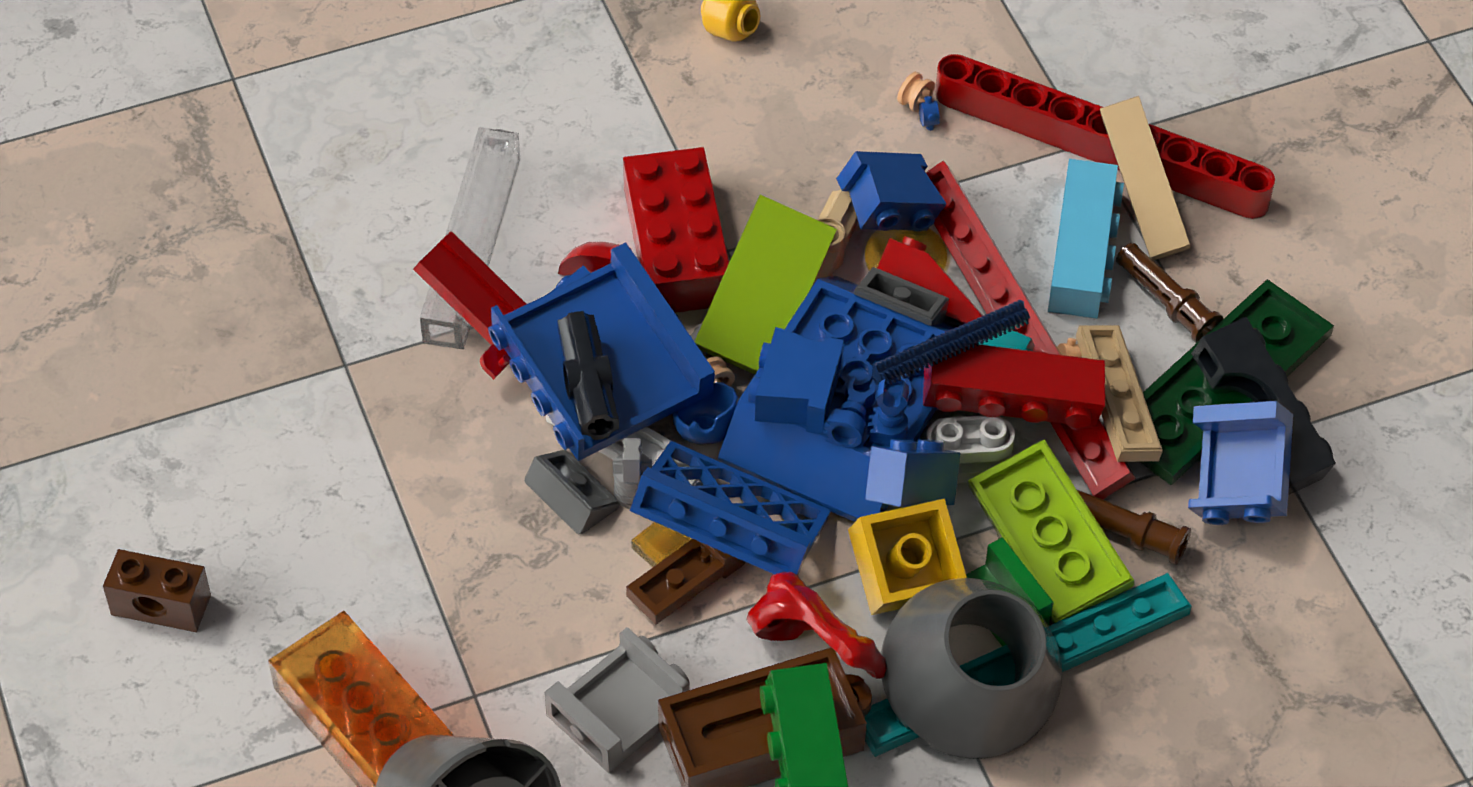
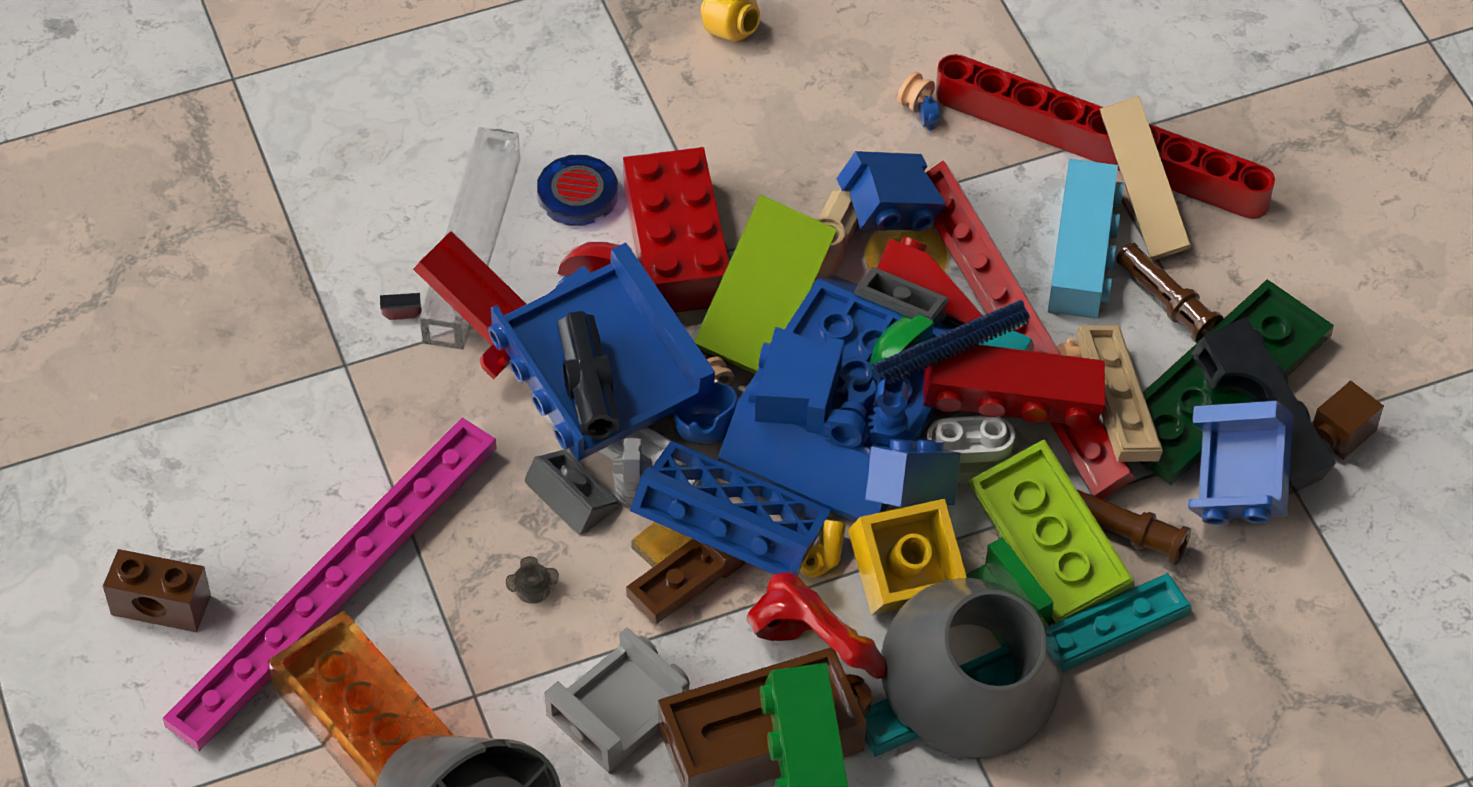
(330, 583): none -> dark pink plate
(400, 306): none -> piece
(532, 591): none -> clear smoke plate
(577, 189): none -> tile
(827, 552): none -> yellow arm
(901, 336): none -> green brick
(1348, 419): none -> reddish brown brick

